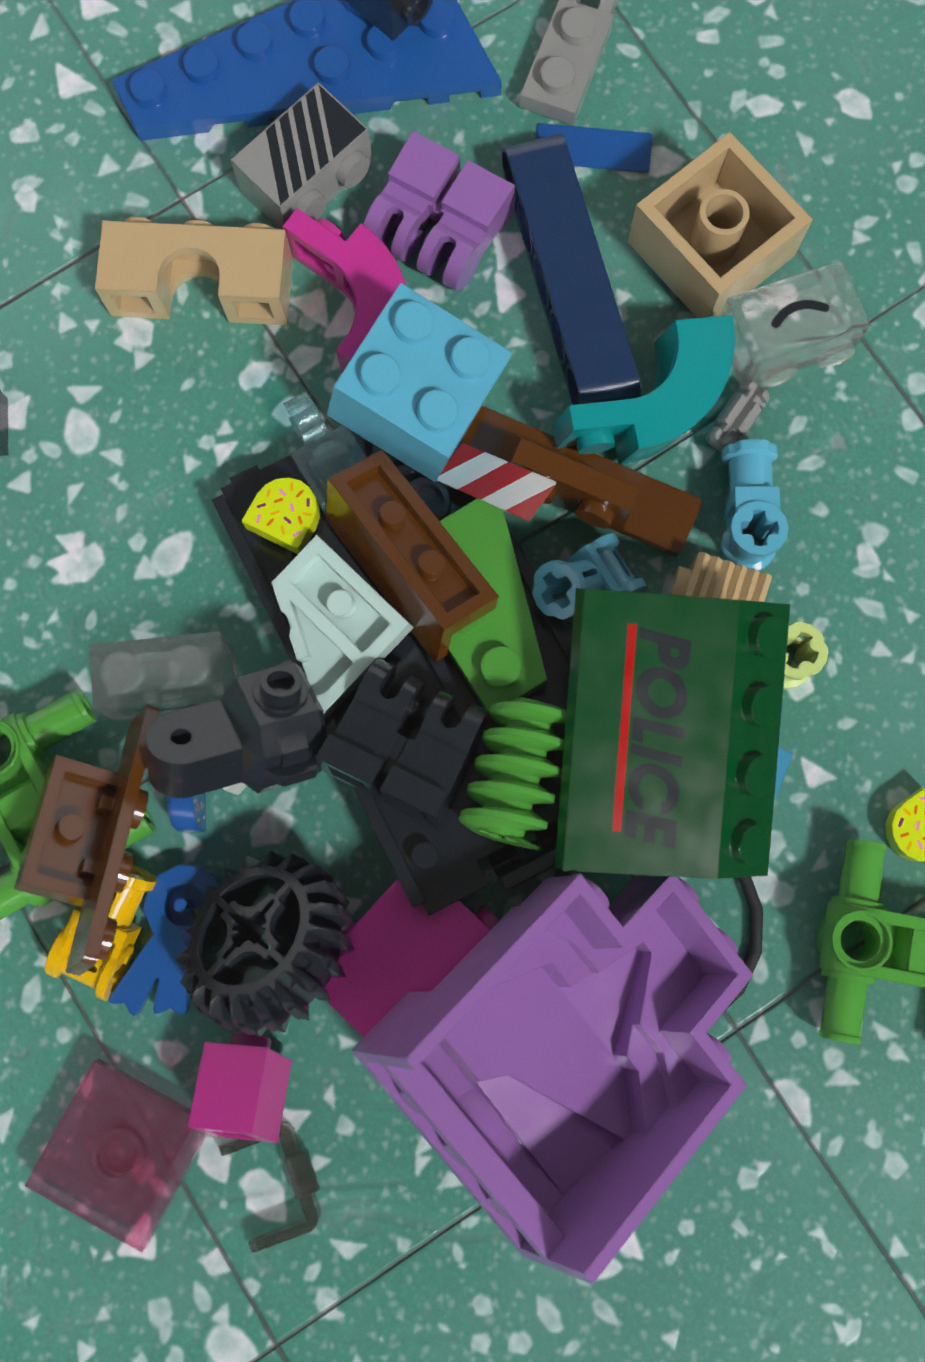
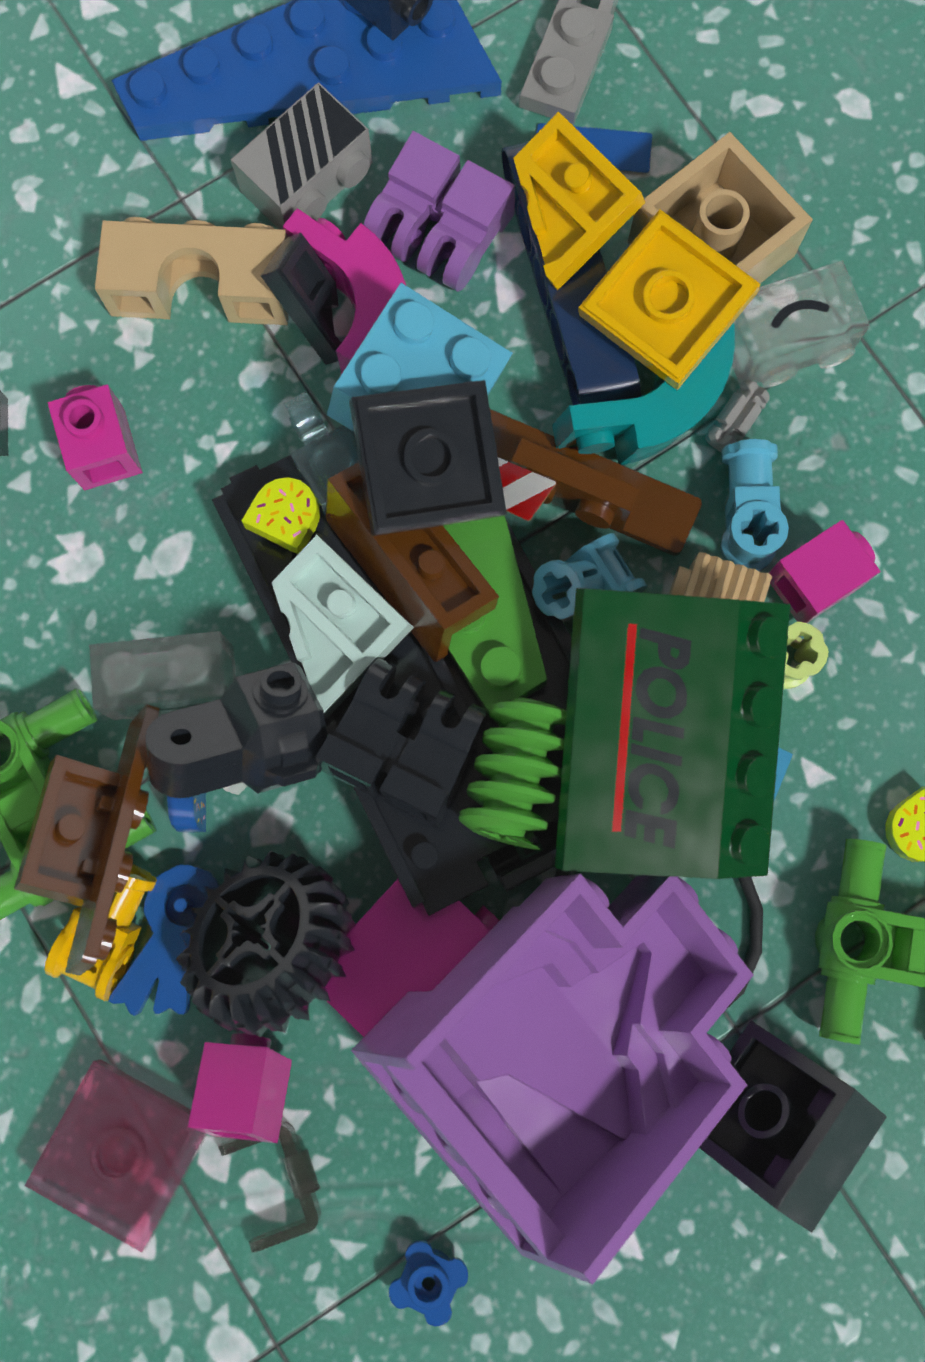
(94, 436): none -> dark pink brick
(305, 293): none -> black tile
(427, 457): none -> black tile
(428, 1262): none -> blue plate
(572, 197): none -> yellow wing
(668, 299): none -> yellow tile
(791, 1128): none -> black slope
(824, 571): none -> dark pink brick

